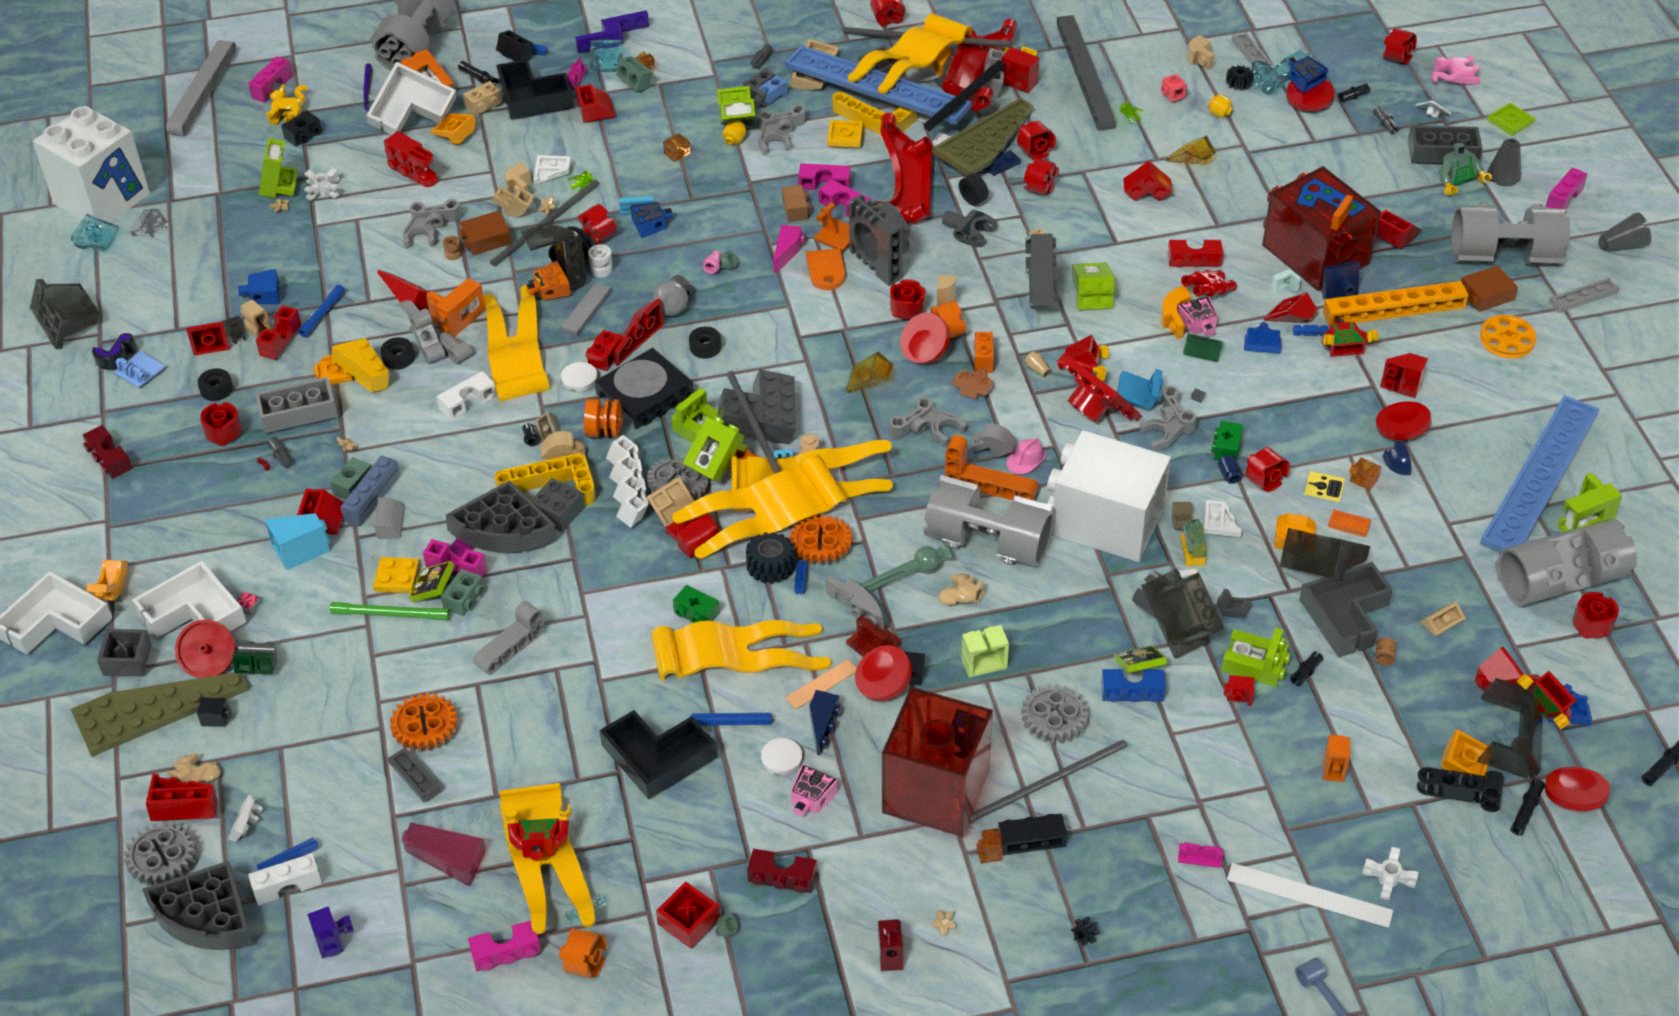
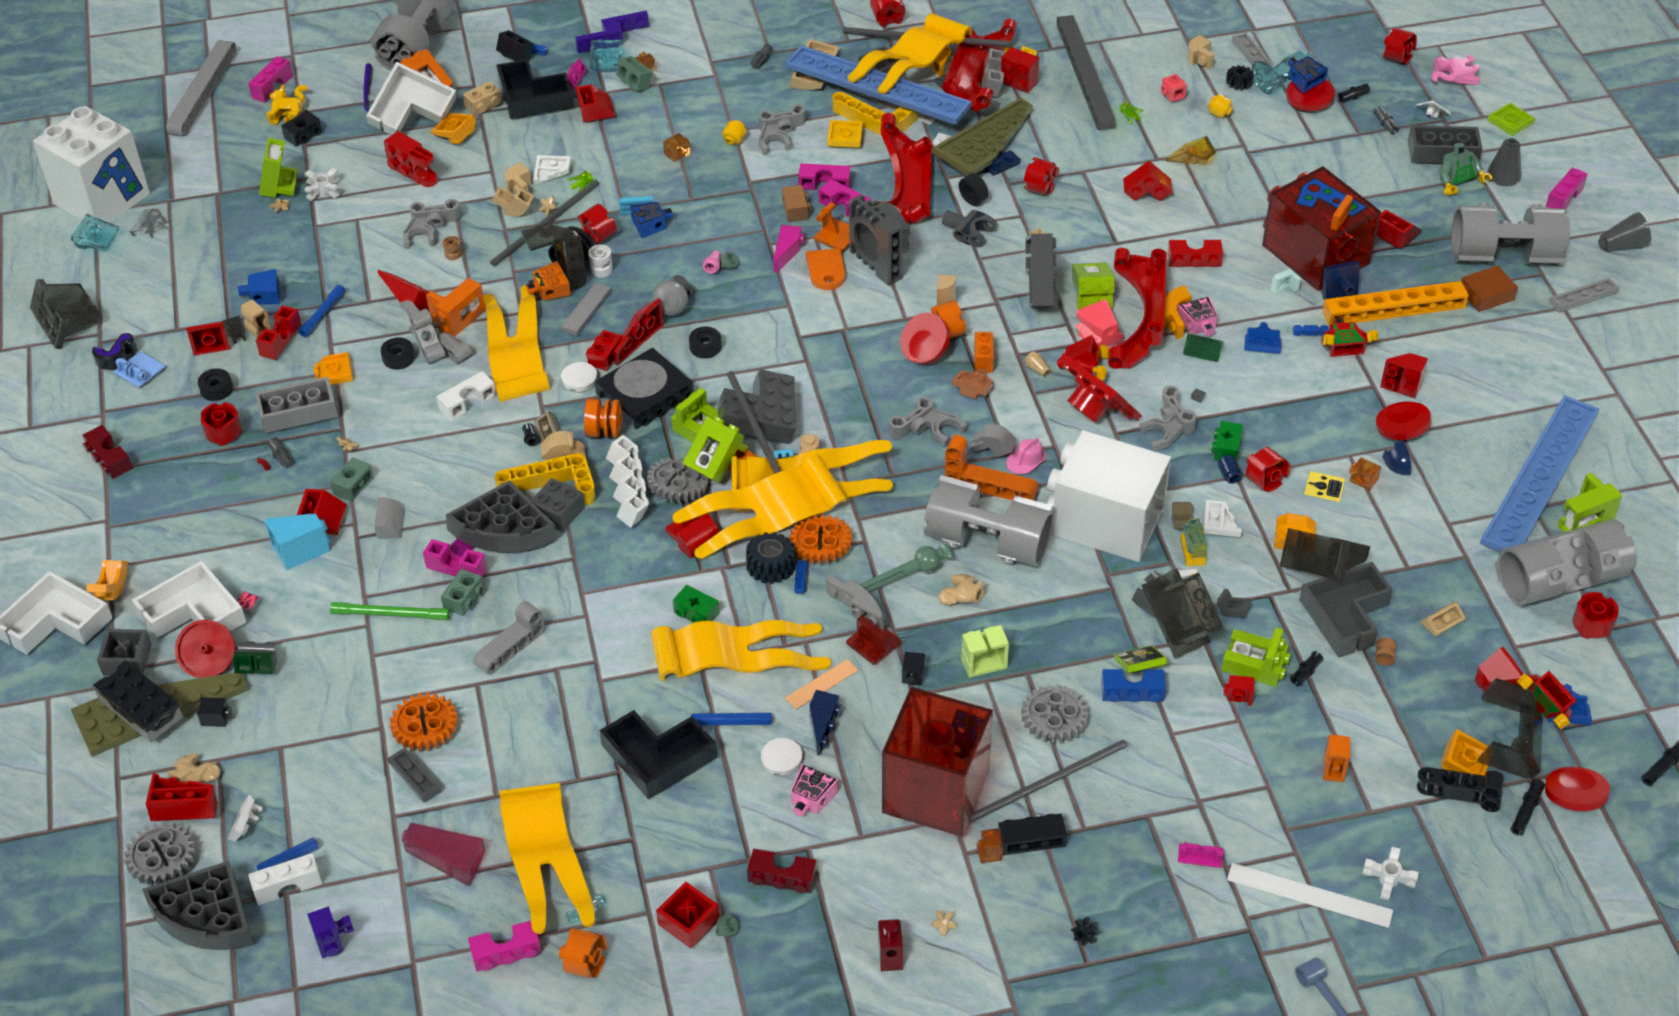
(138, 701): none -> black piece
(362, 363): yellow wedge -> none
(366, 493): sand blue brick -> none
(396, 574): yellow plate -> none
(431, 581): tile -> none
(482, 76): black pin -> none
(485, 233): dark orange brick -> none
(540, 836): red torso -> none
(670, 499): tan plate -> none
(735, 104): lime brick -> none
(765, 88): hips -> none
(869, 372): clear yellow slope -> none
(883, 673): red piece -> none
(907, 299): red brick -> none
(964, 95): black axle -> none
(1036, 139): red brick -> none
(1100, 322): none -> coral piece
(1141, 390): dark azure bracket -> none
(1149, 280): none -> red panel
(1208, 283): red pin -> none
(1293, 310): red slope -> none
(1349, 523): orange tile -> none
(1508, 336): light orange wedge -> none

